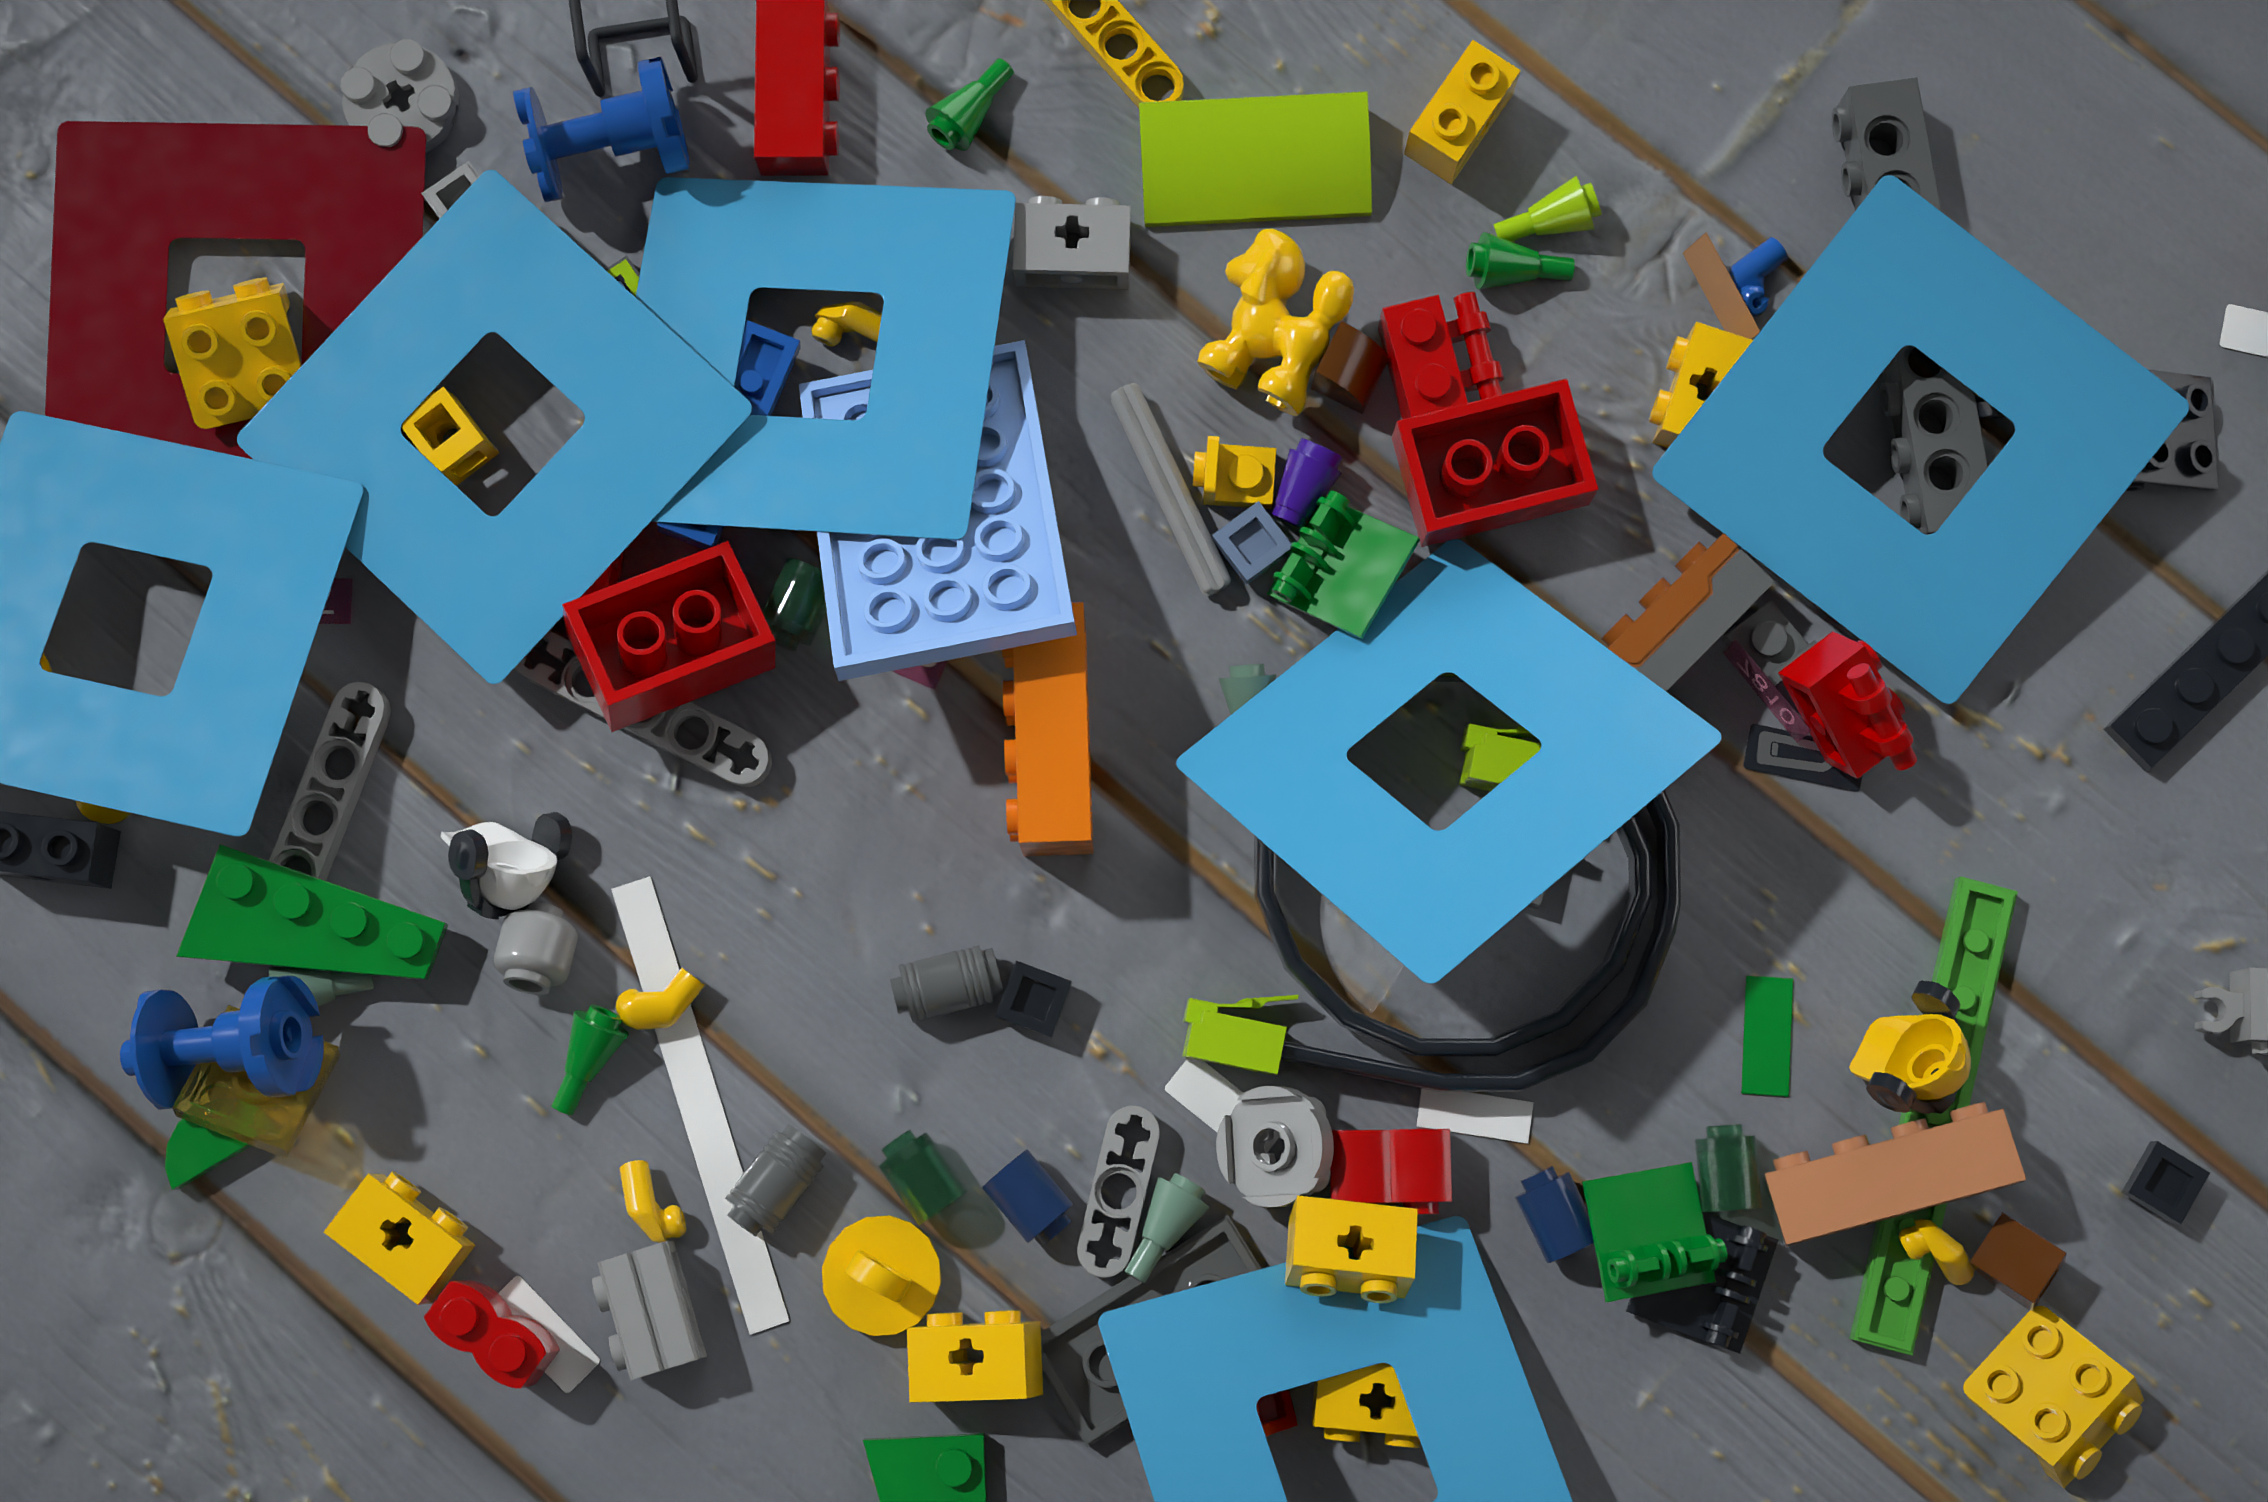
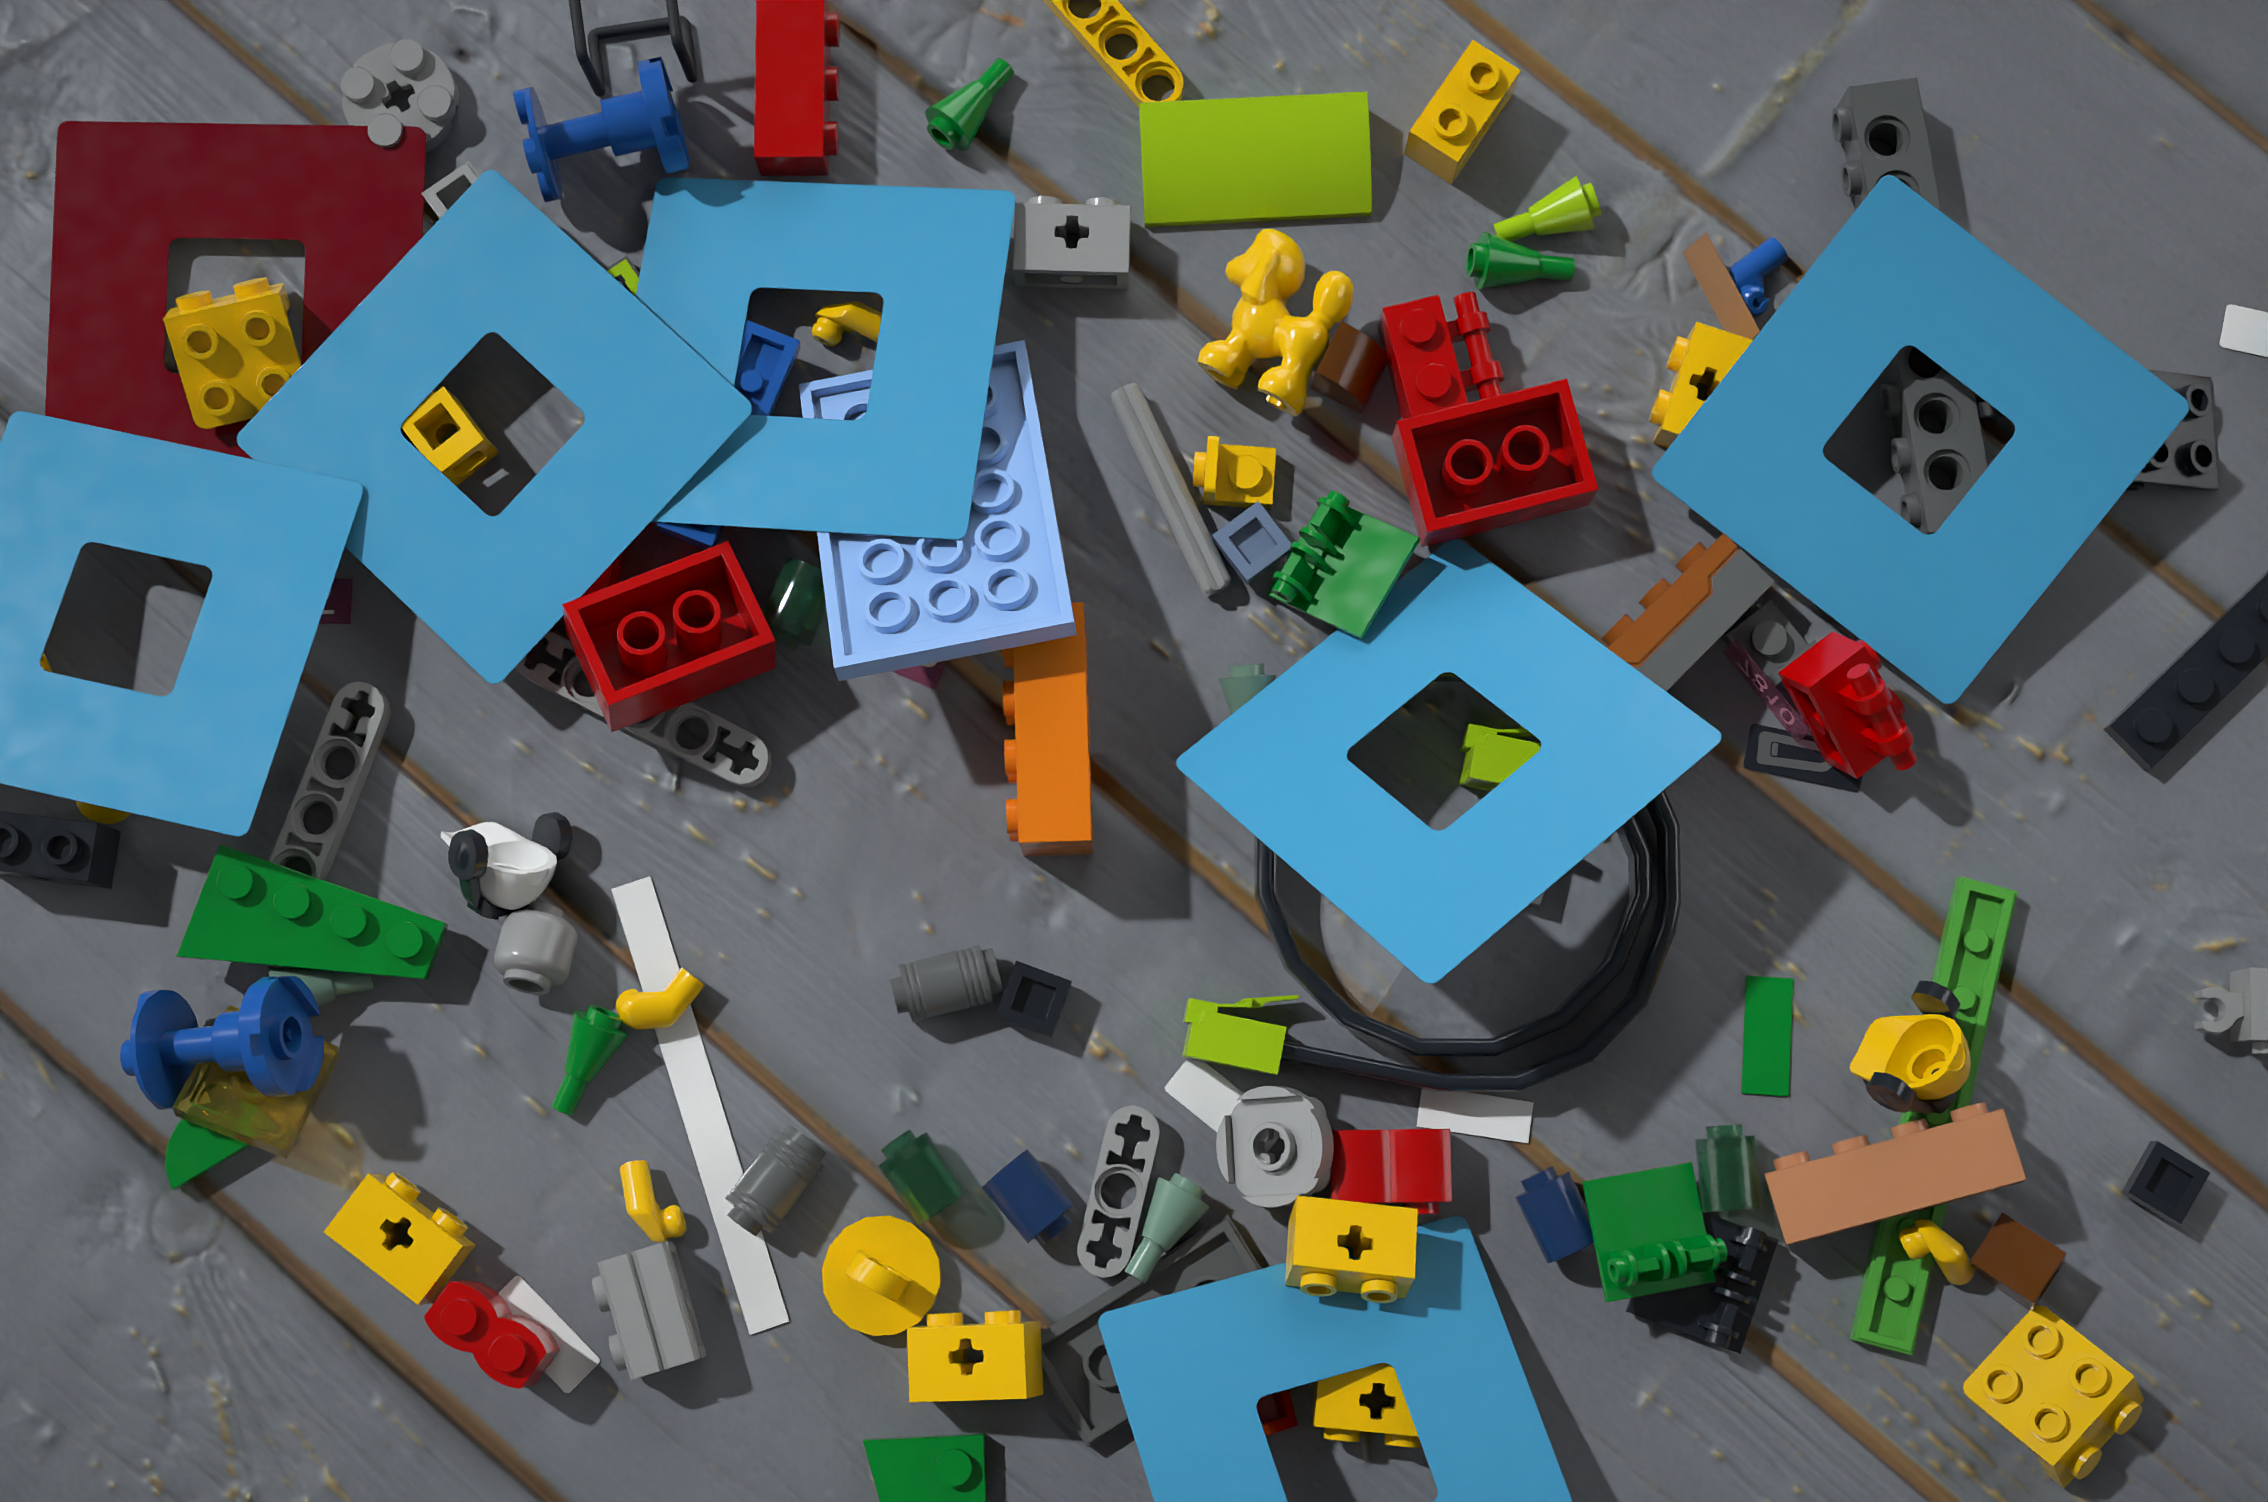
(1306, 477): dark purple cone -> none

